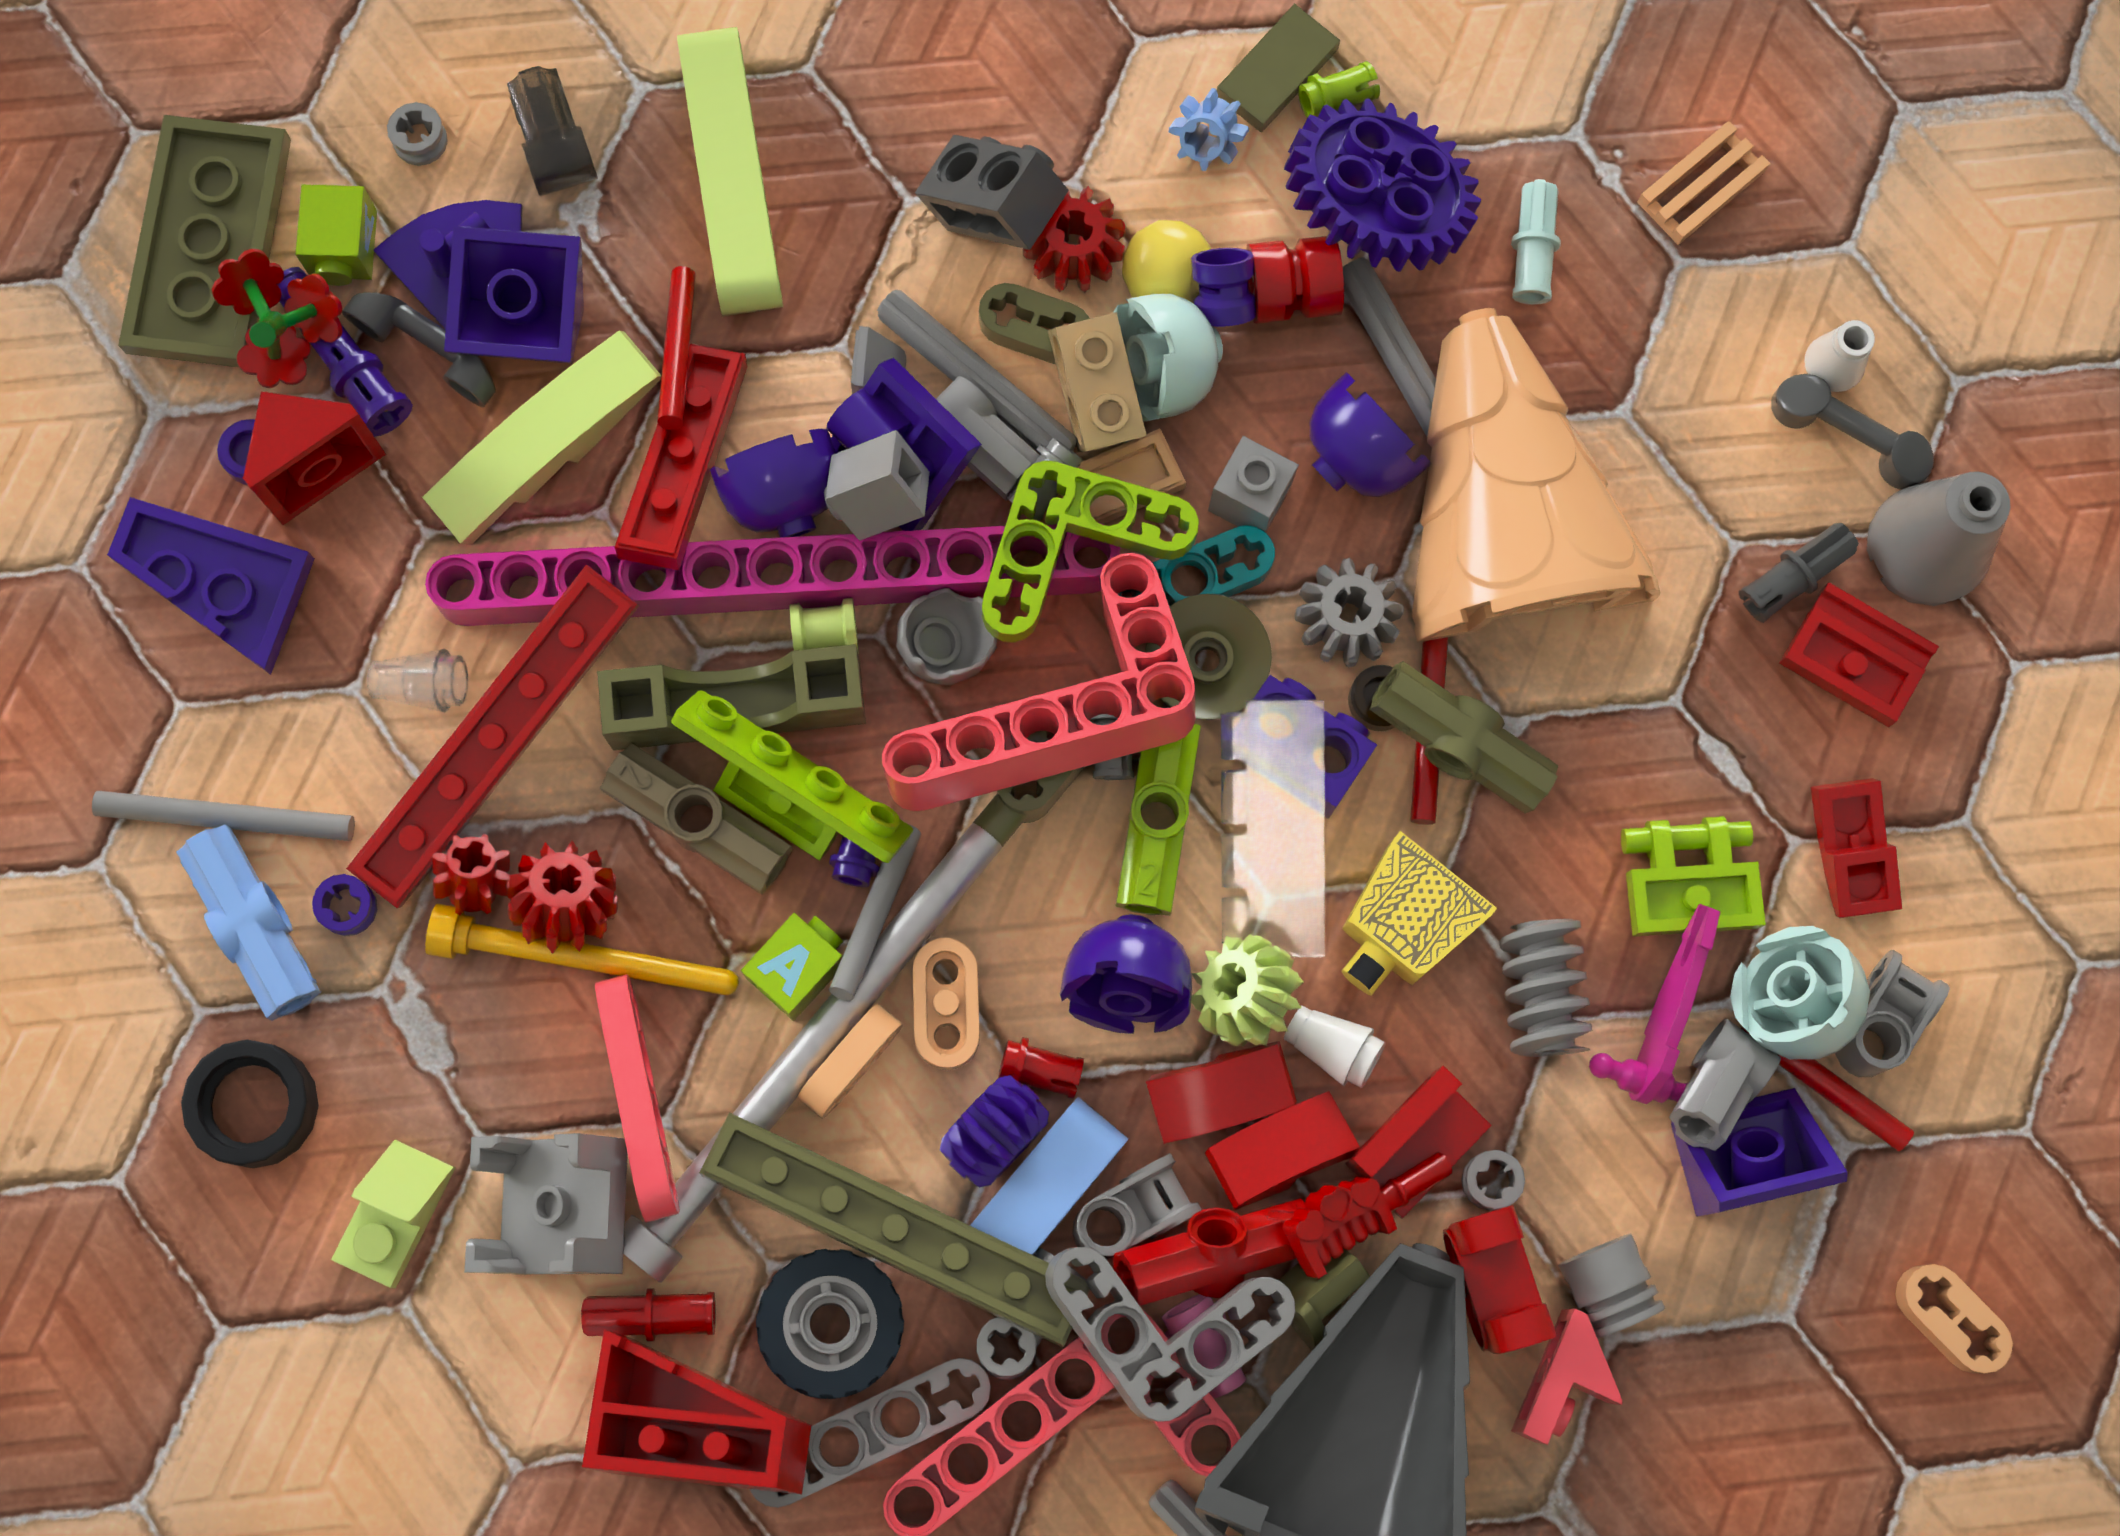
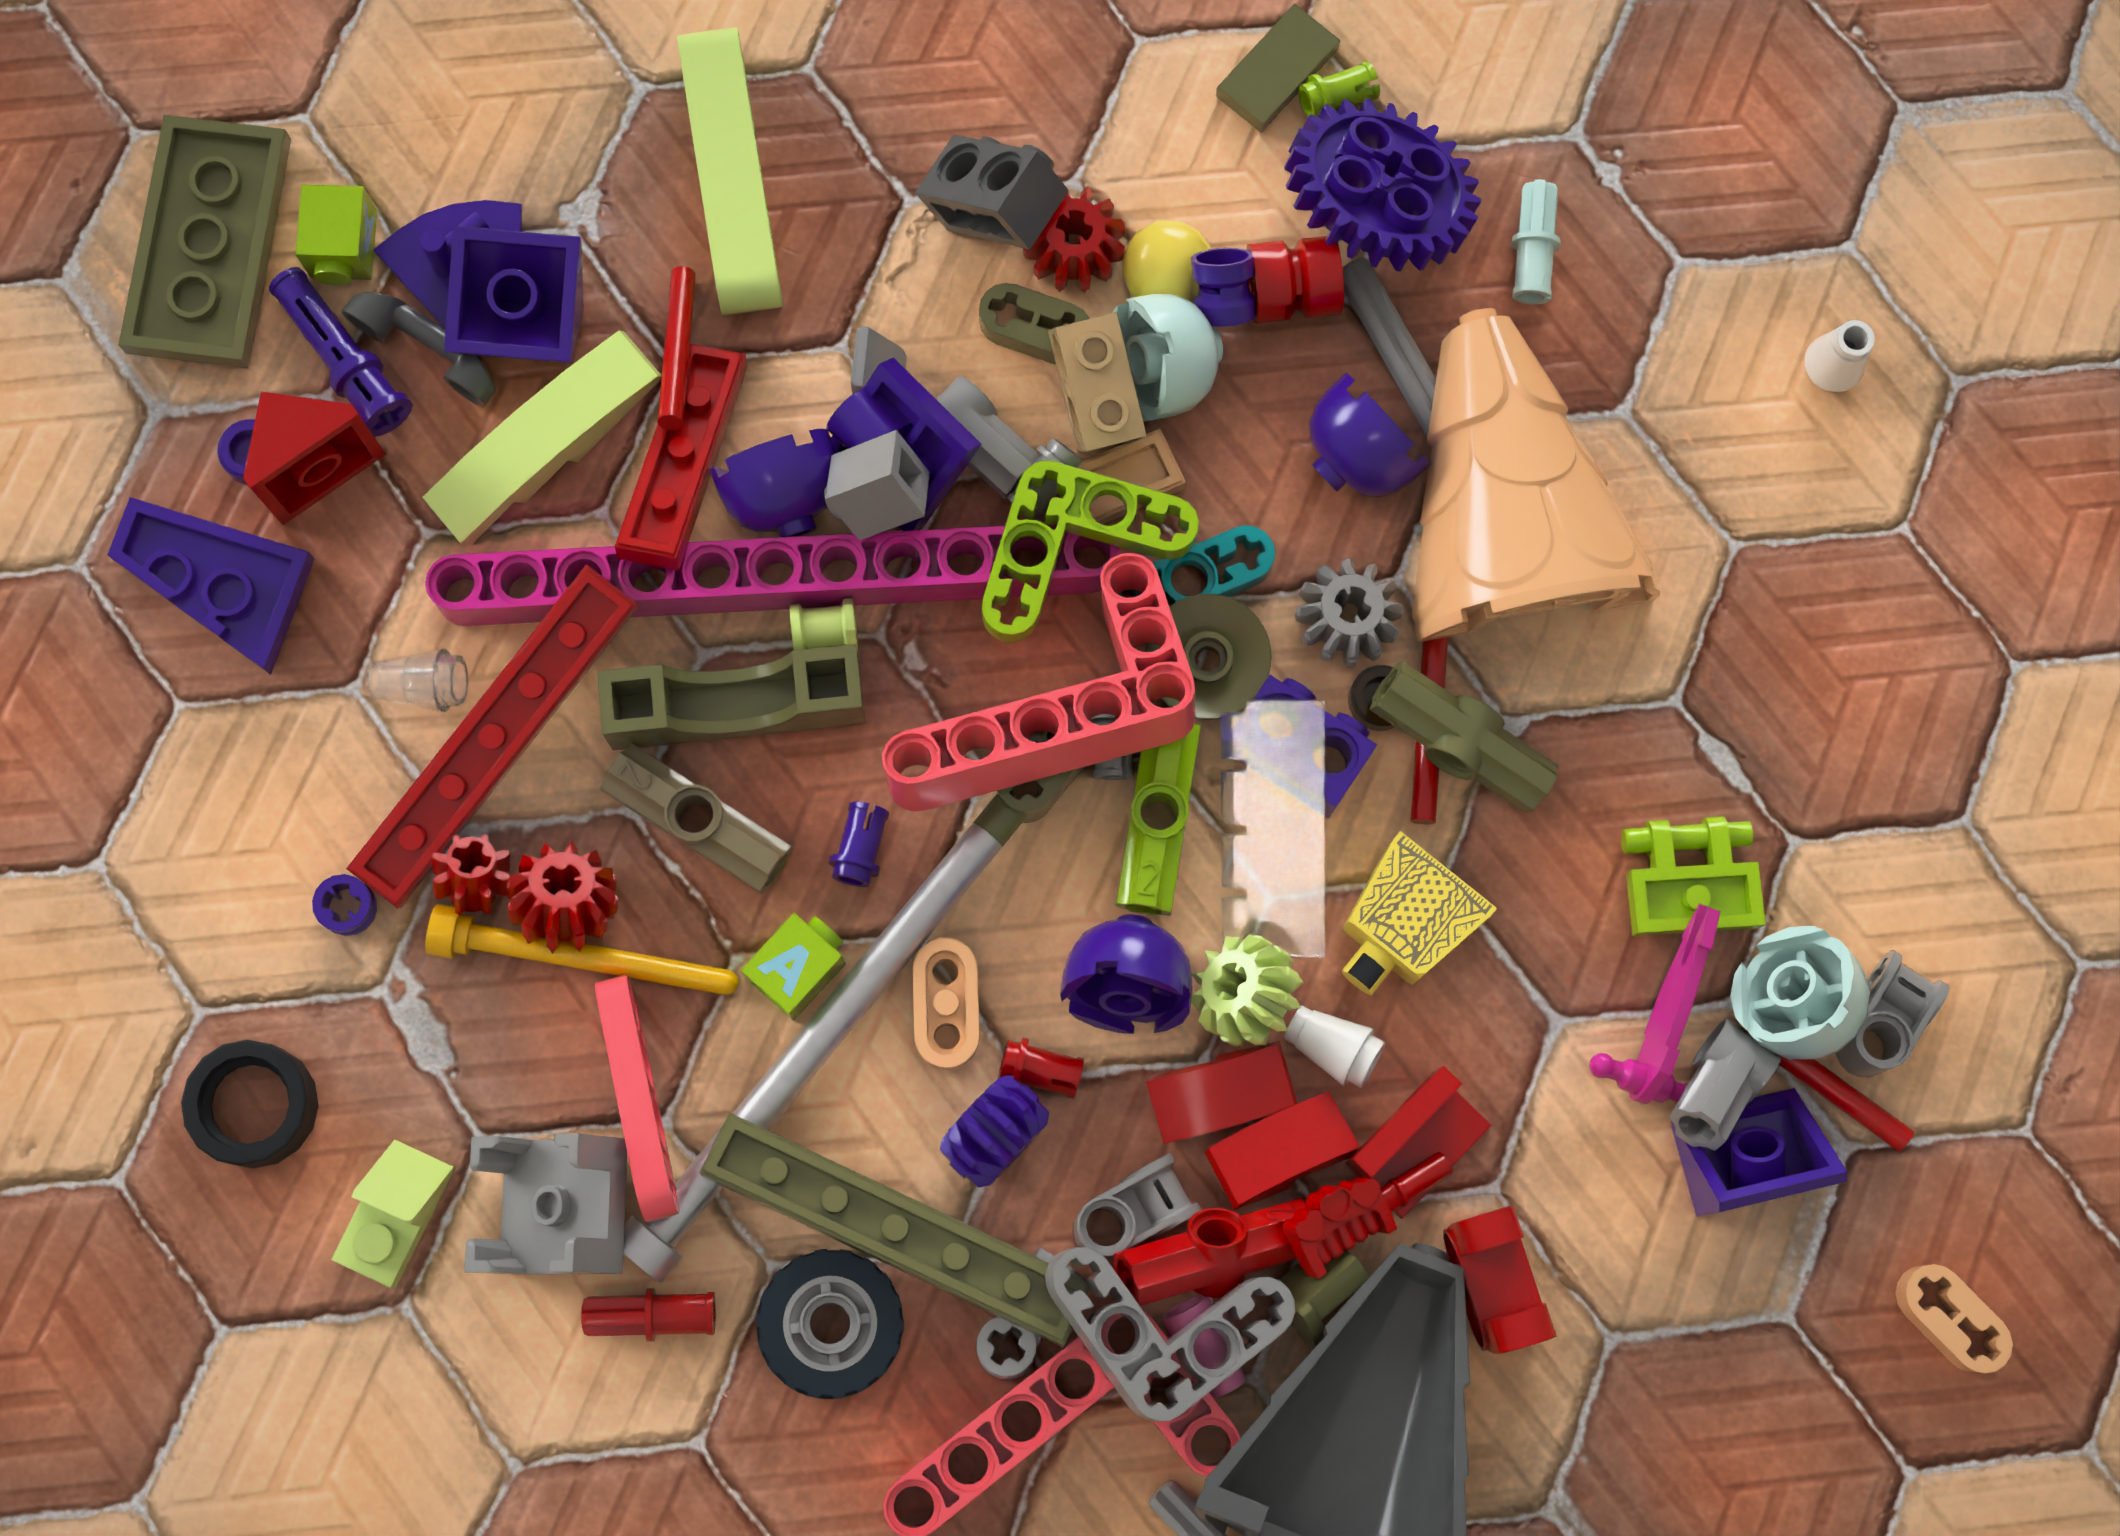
(217, 814): light grey bar -> none
(248, 922): light blue piece -> none
(272, 342): red plant -> none
(422, 152): light grey bush -> none
(553, 143): clear smoke piece -> none
(685, 1426): red wedge -> none
(785, 788): lime bracket -> none
(850, 1060): light nougat beam -> none
(872, 921): light grey bar -> none
(873, 1439): light grey beam -> none
(944, 637): light grey hair -> none
(957, 359): light grey axle -> none
(1051, 1178): light blue beam -> none
(1195, 136): light blue gear -> none
(1252, 485): light grey brick -> none
(1481, 1164): light grey bush -> none
(1544, 988): light grey piece -> none
(1567, 1362): coral slope -> none
(1612, 1285): light grey piece -> none
(1737, 151): light nougat tile -> none
(1798, 571): dark grey axle -> none
(1854, 848): red slope -> none
(1859, 655): red plate -> none
(1904, 457): dark grey bar -> none
(1938, 537): light grey cone -> none

